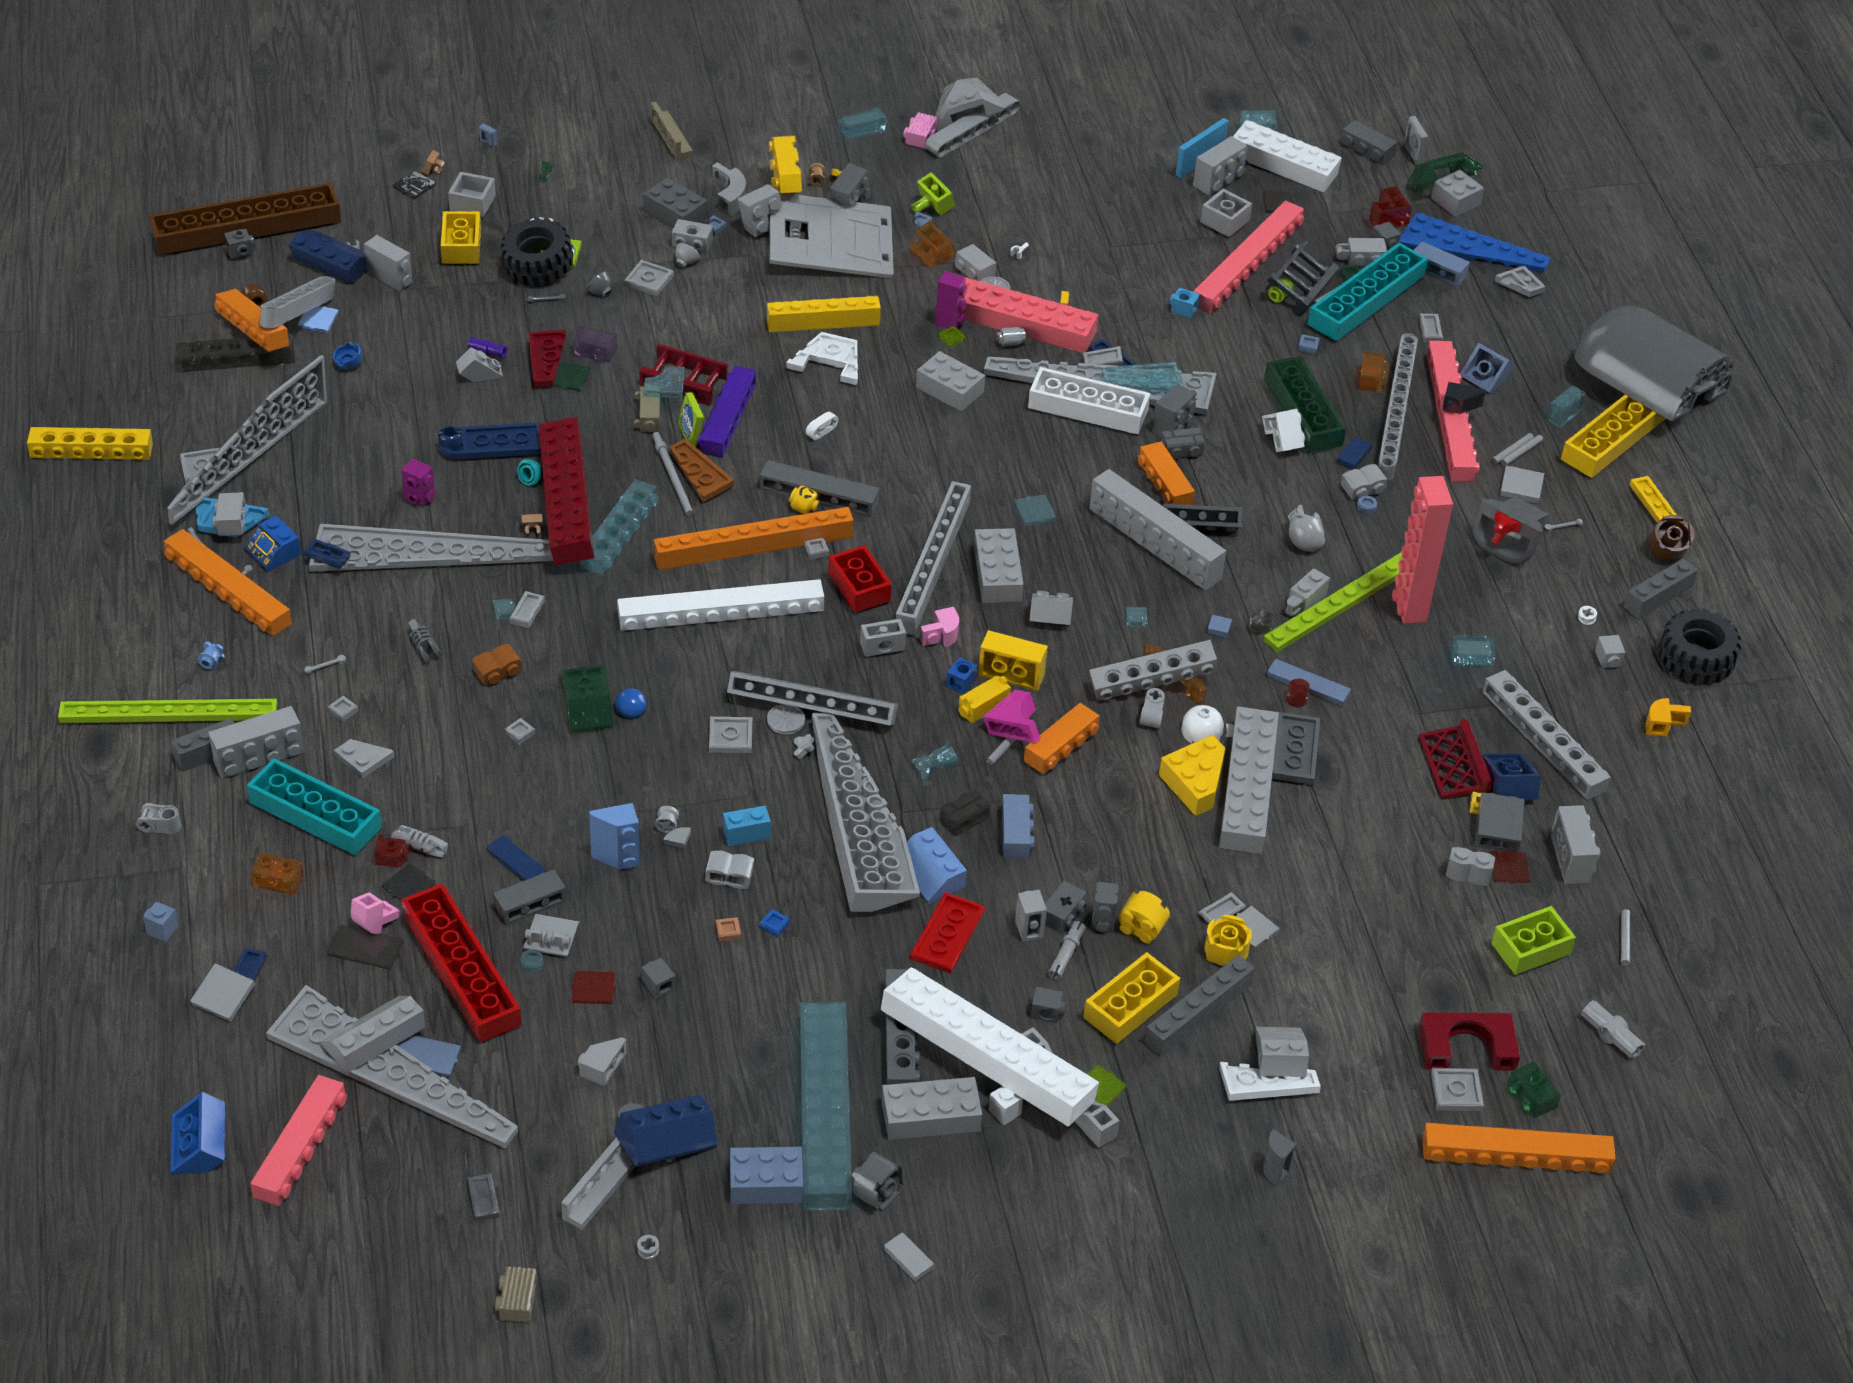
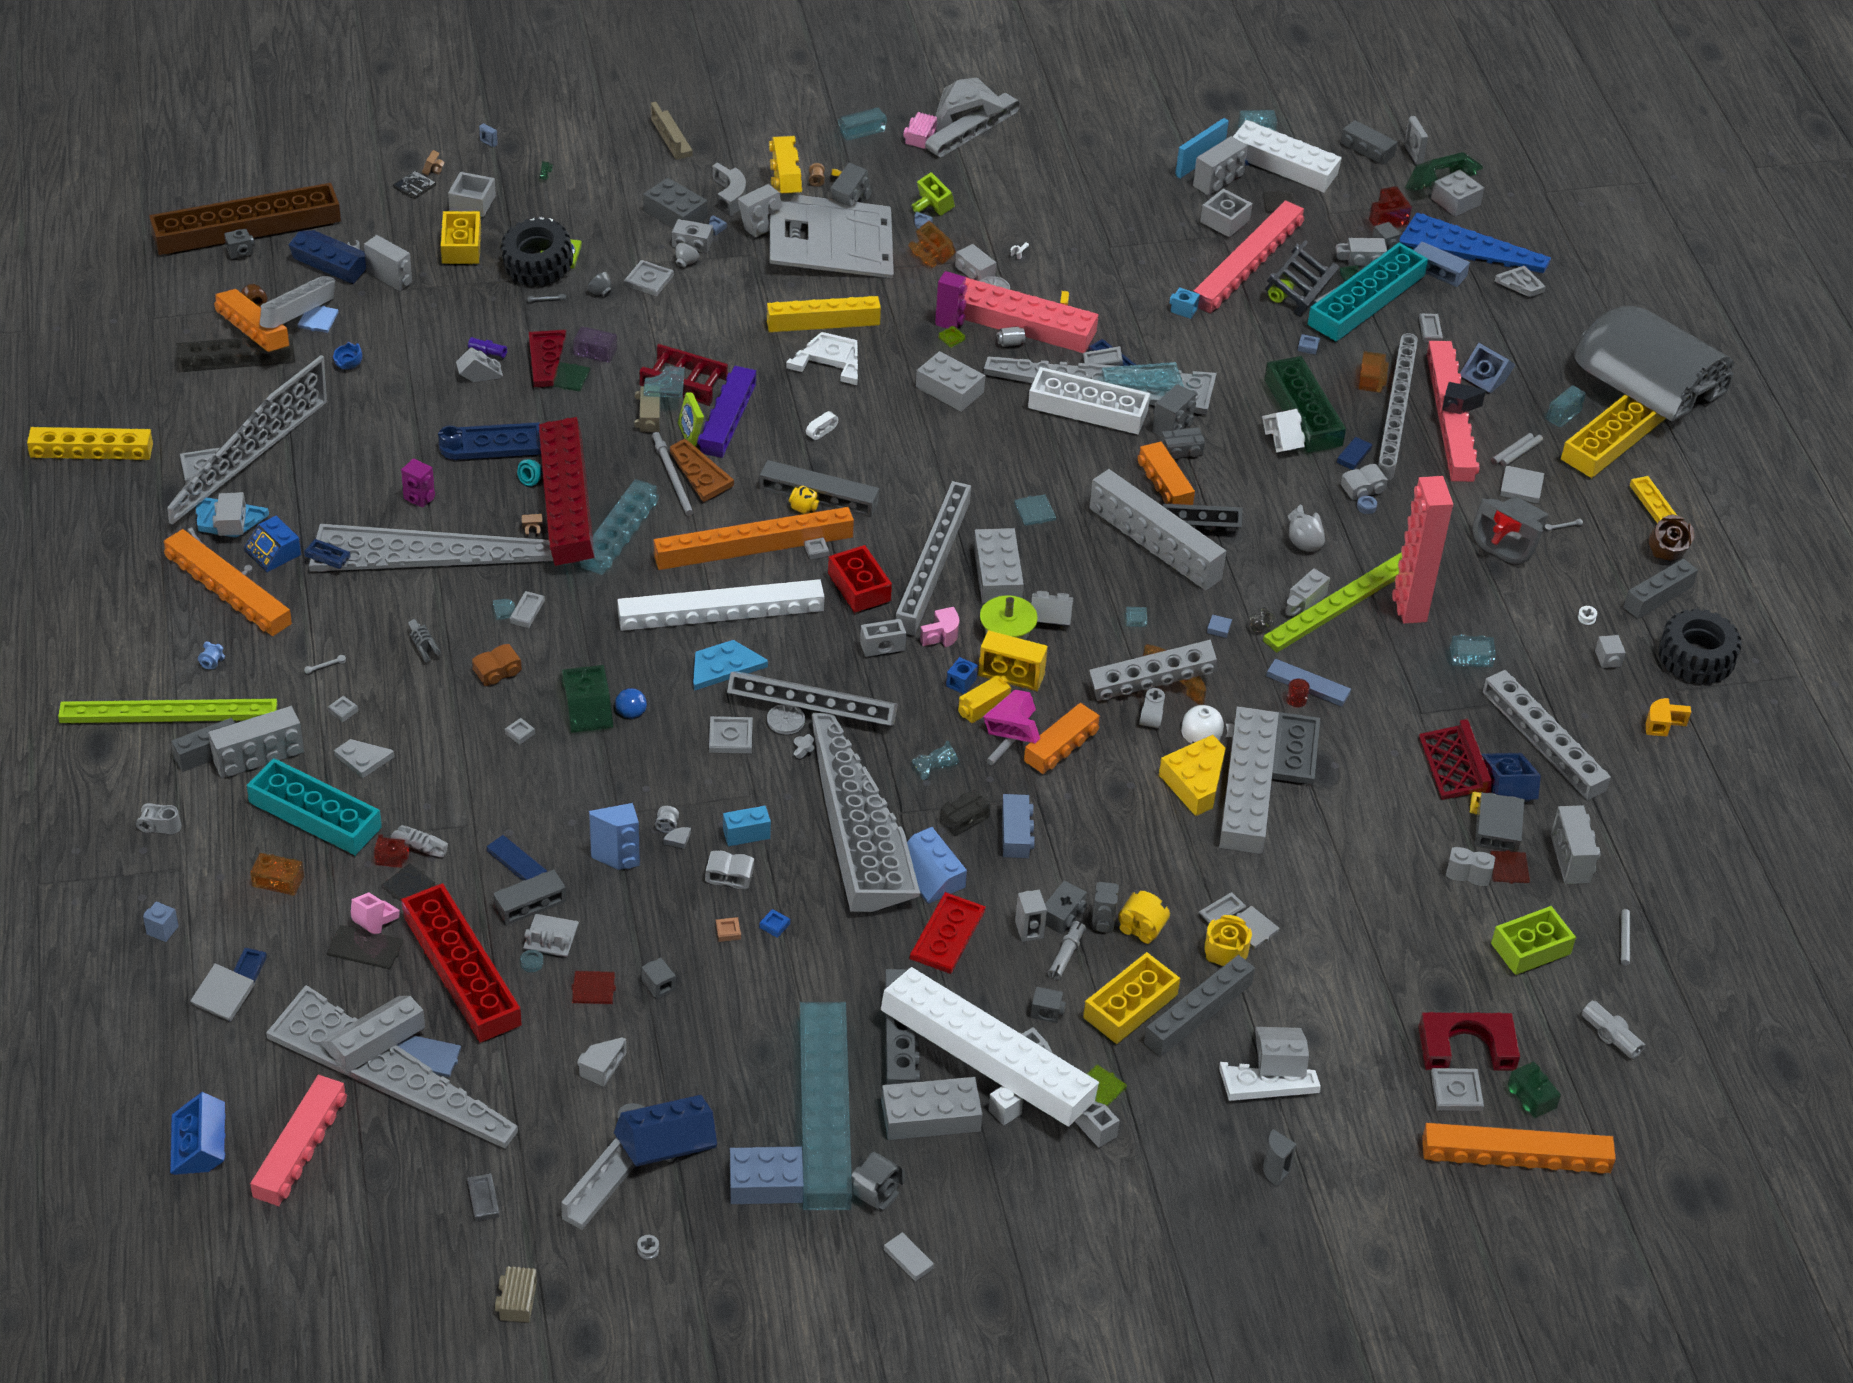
(717, 663): none -> dark azure wing
(1009, 616): none -> lime piece

